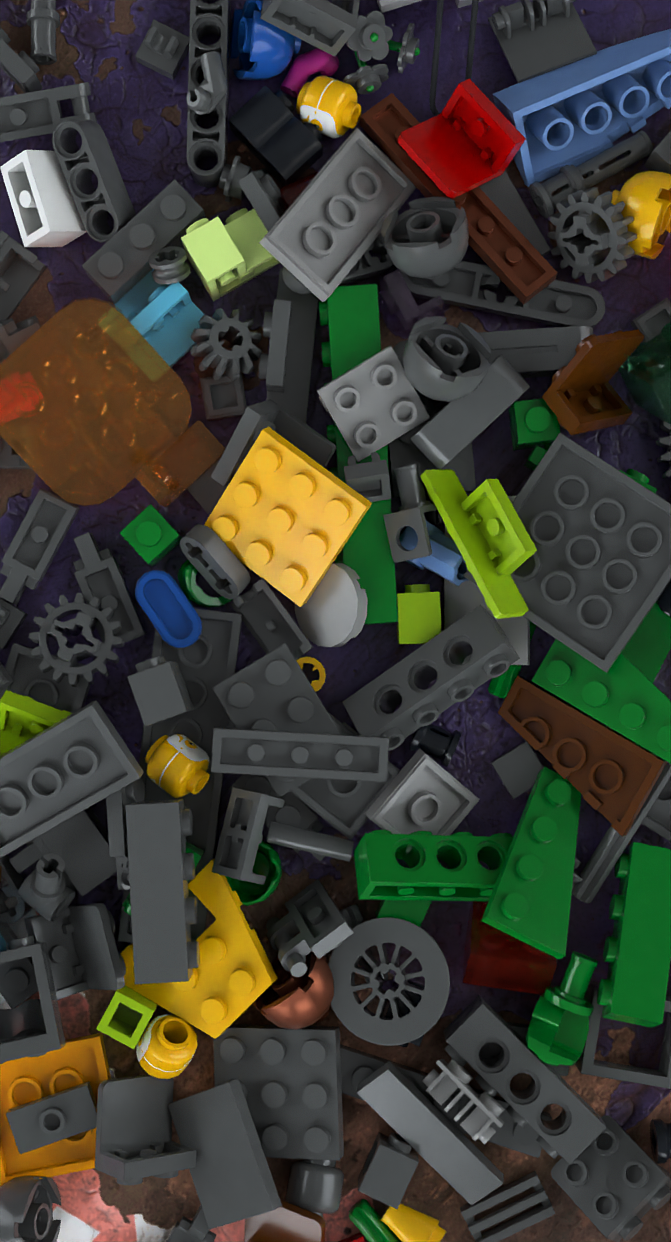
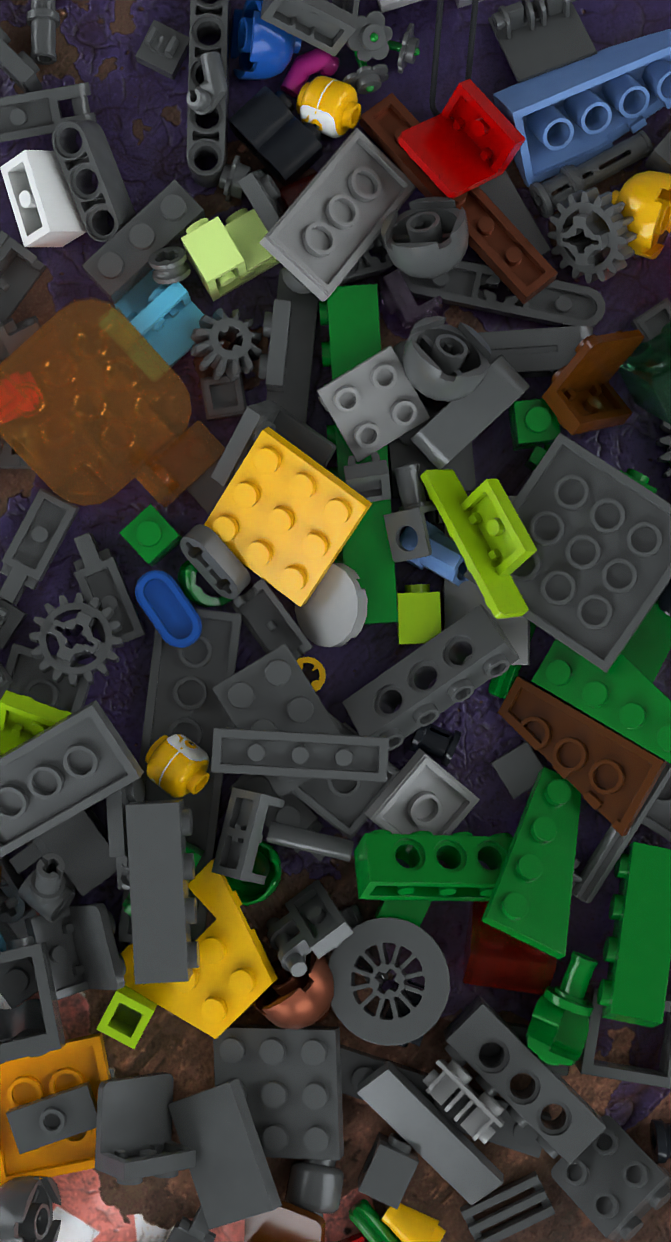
(159, 690): dark grey brick -> none
(166, 1046): yellow head -> none

